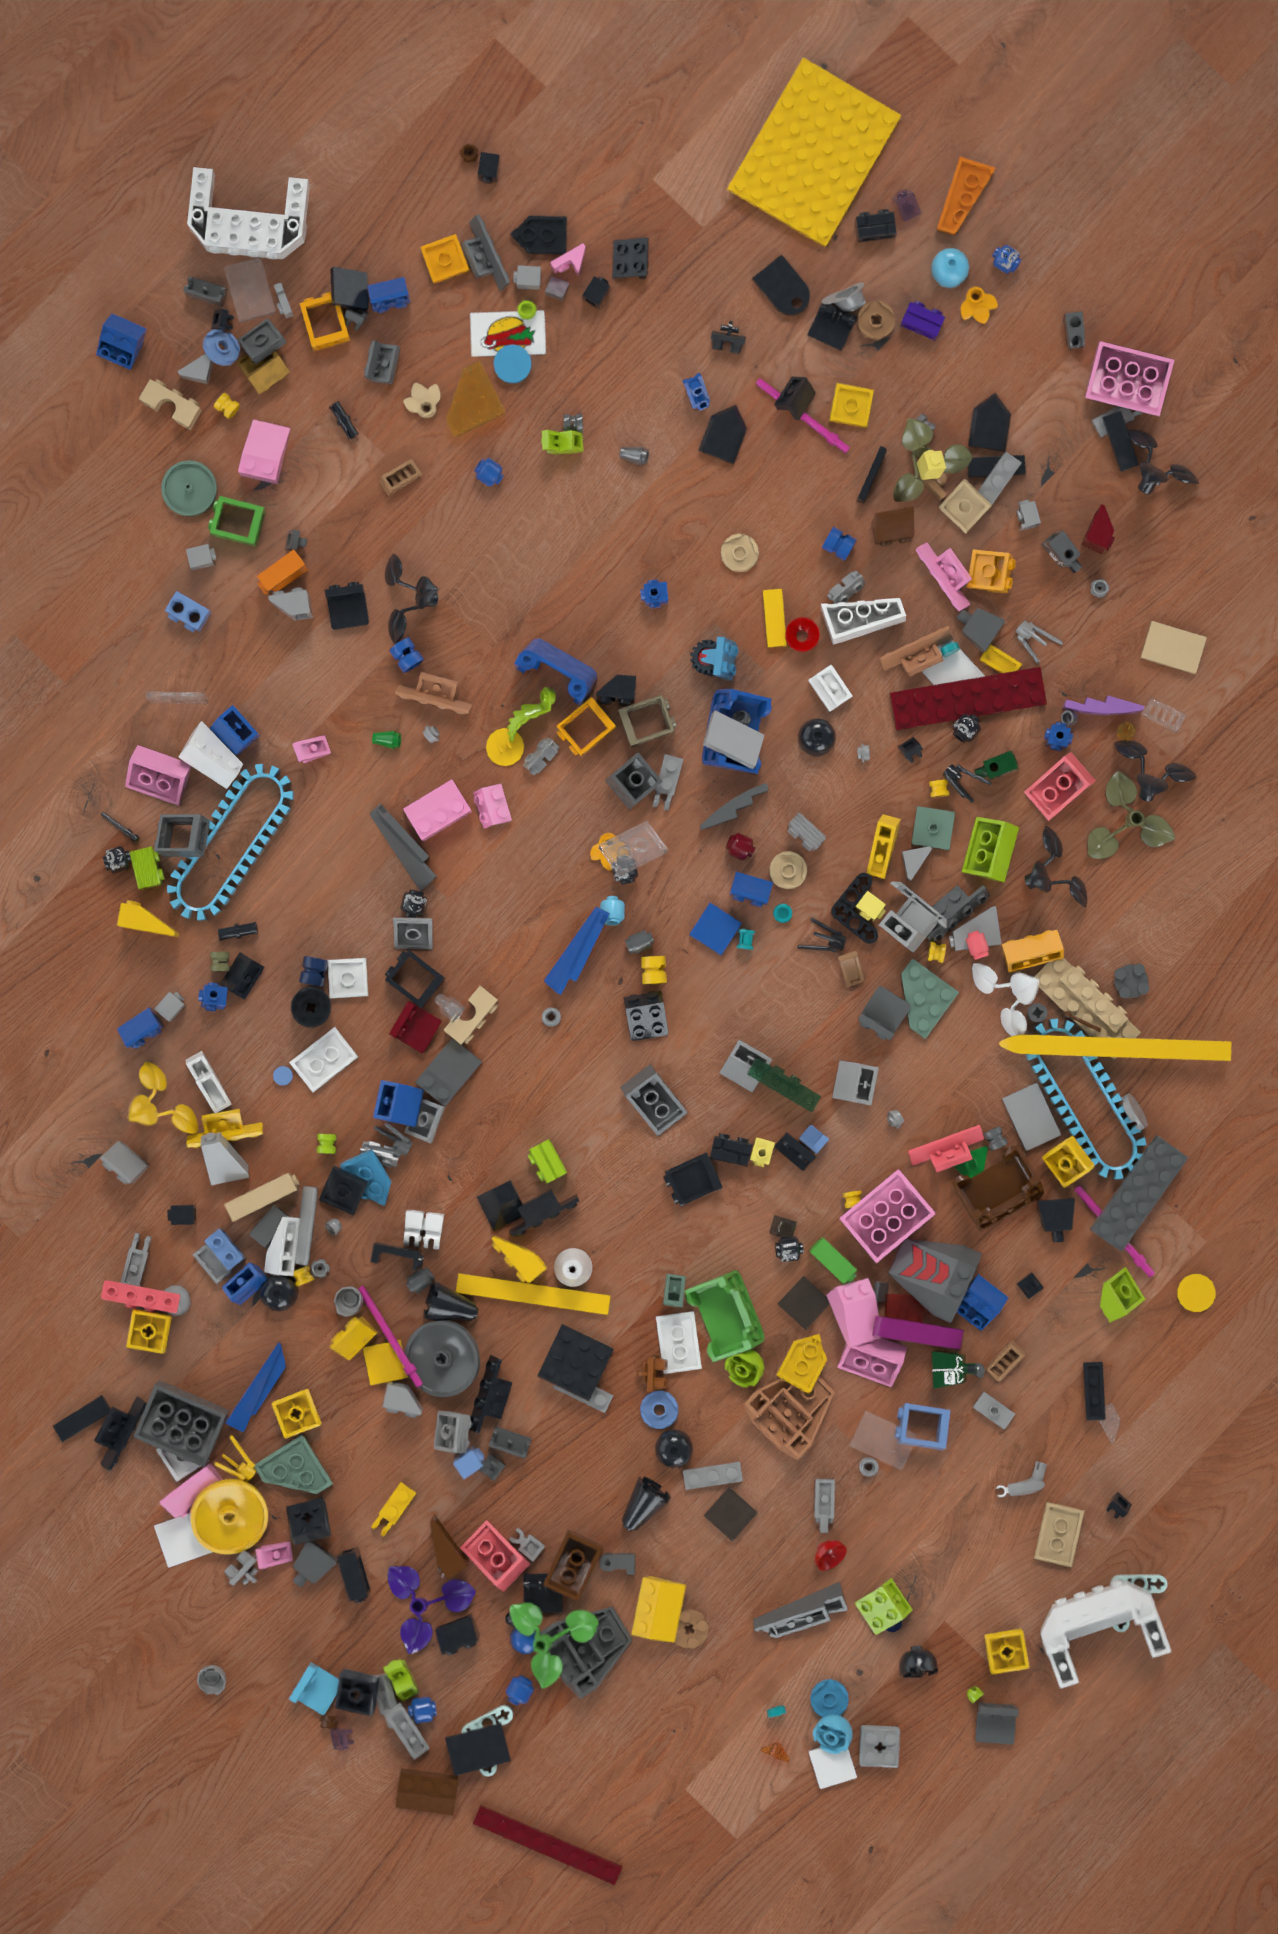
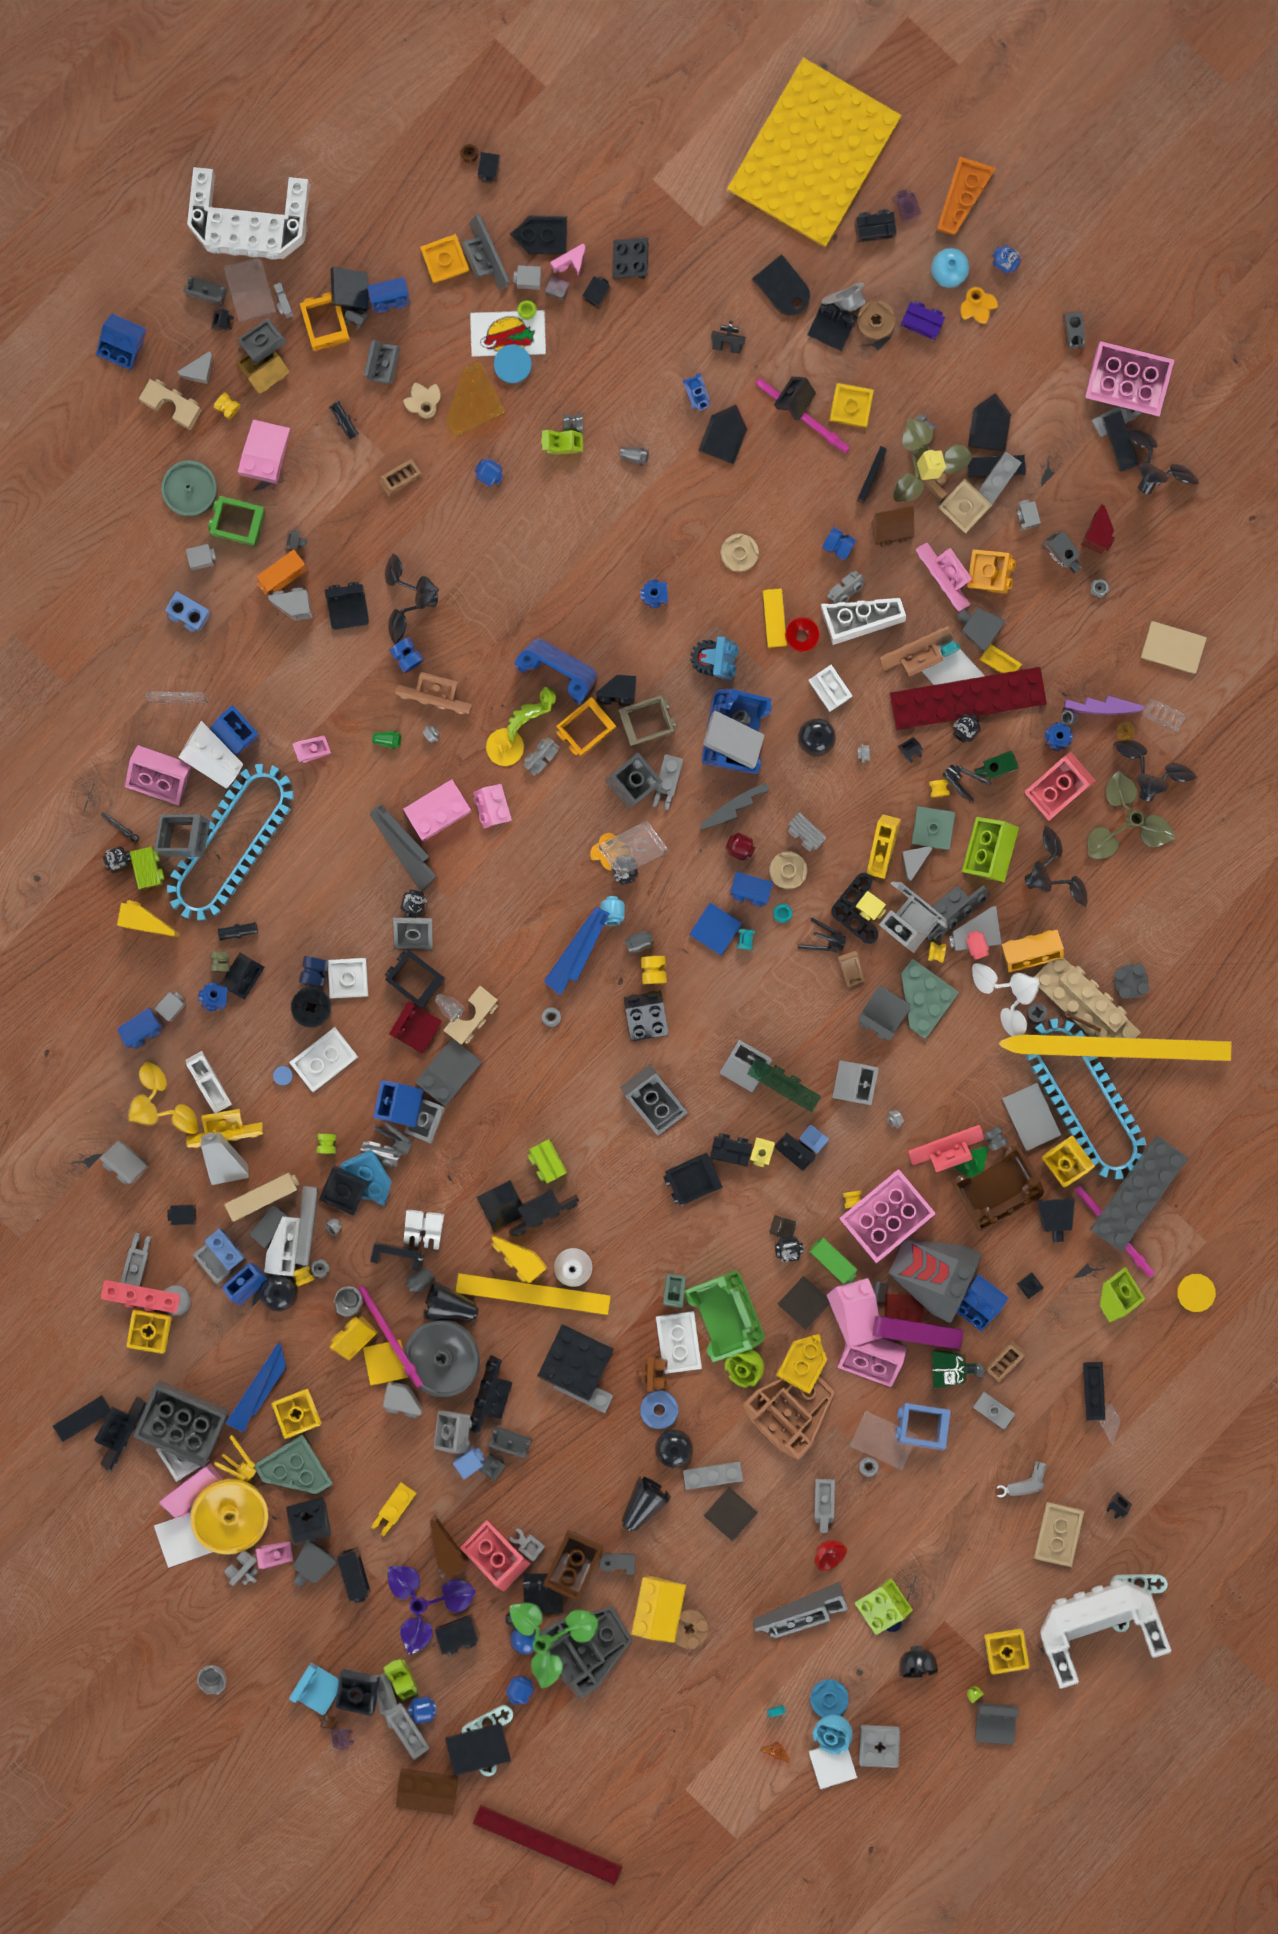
(217, 355): medium blue tile -> none
(1026, 630): light grey plant -> none
(1134, 1111): light grey tile -> none

